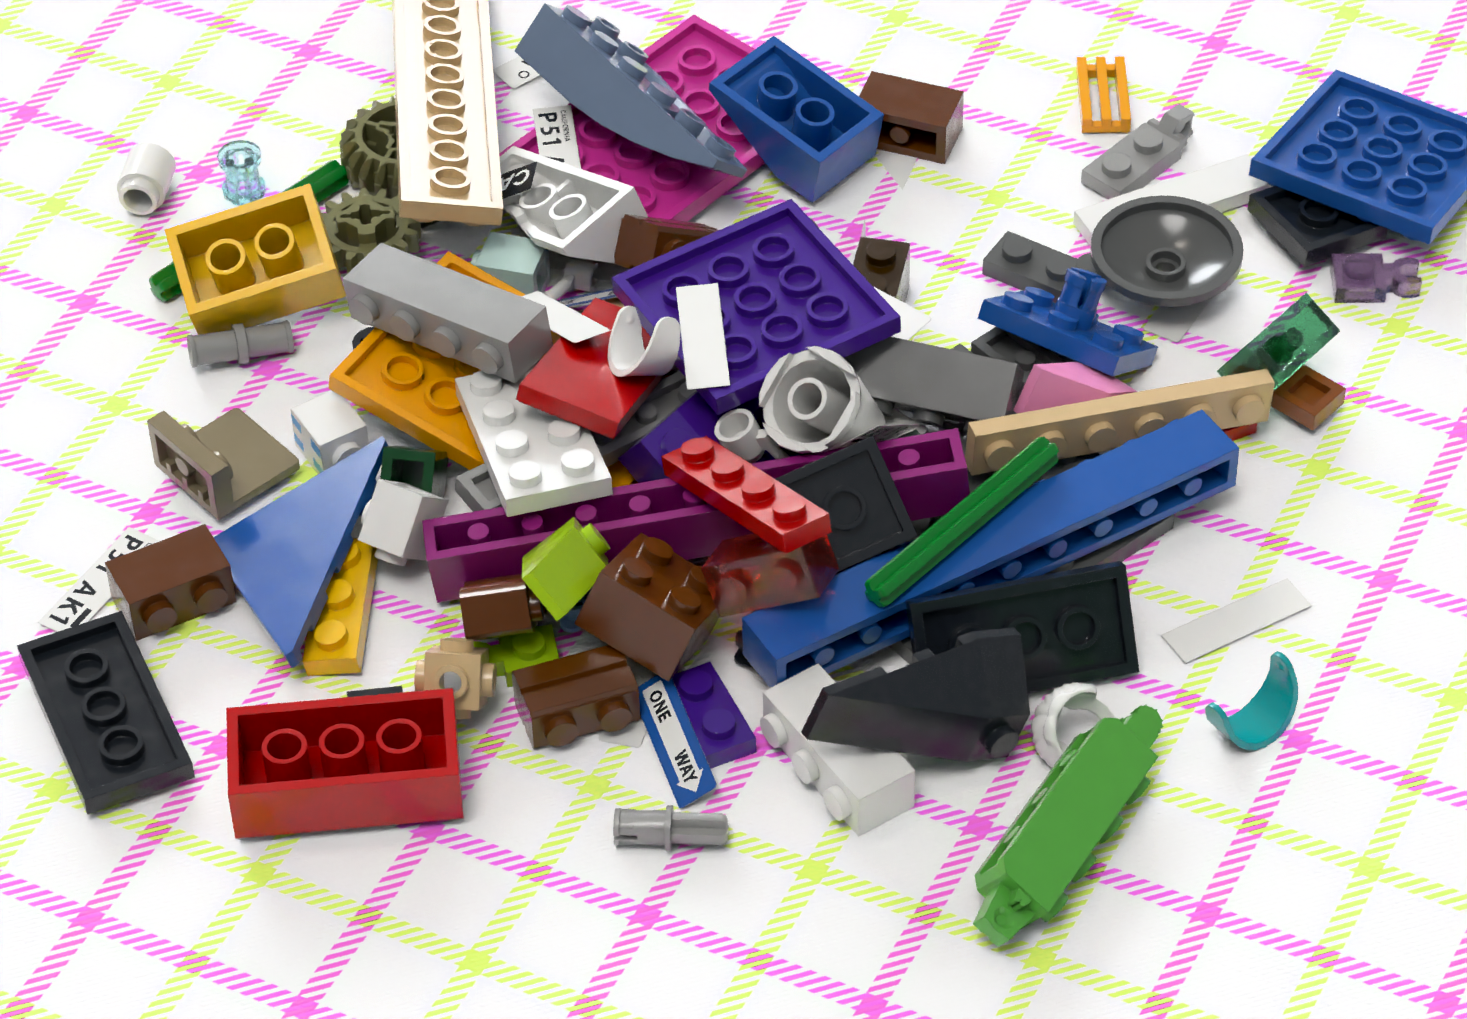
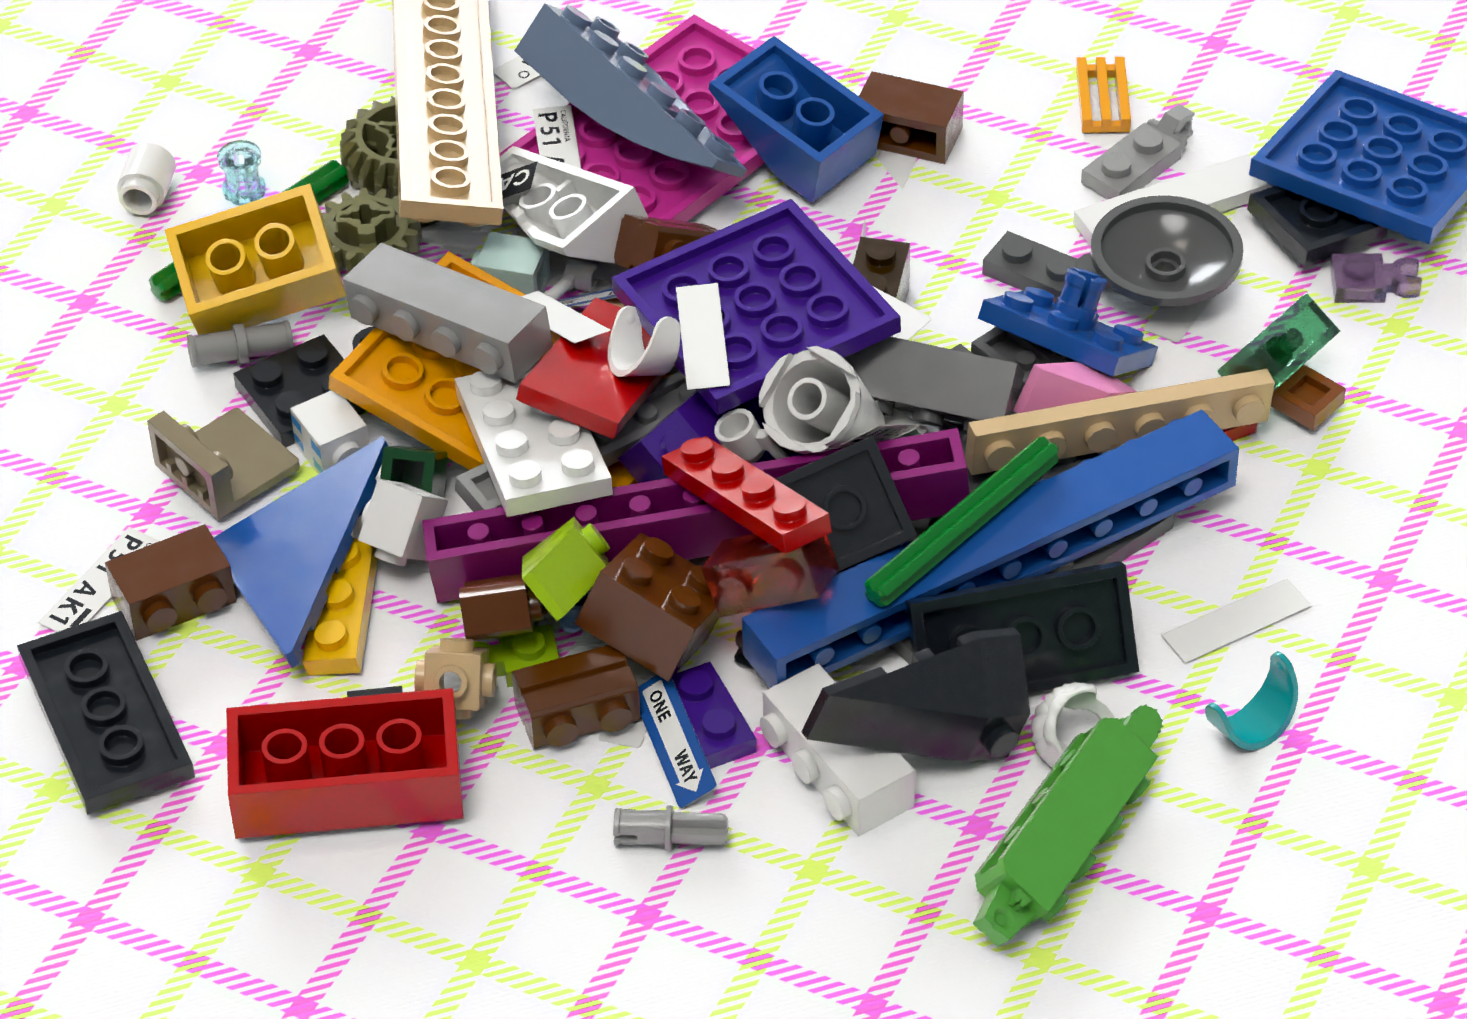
(287, 381): none -> black plate

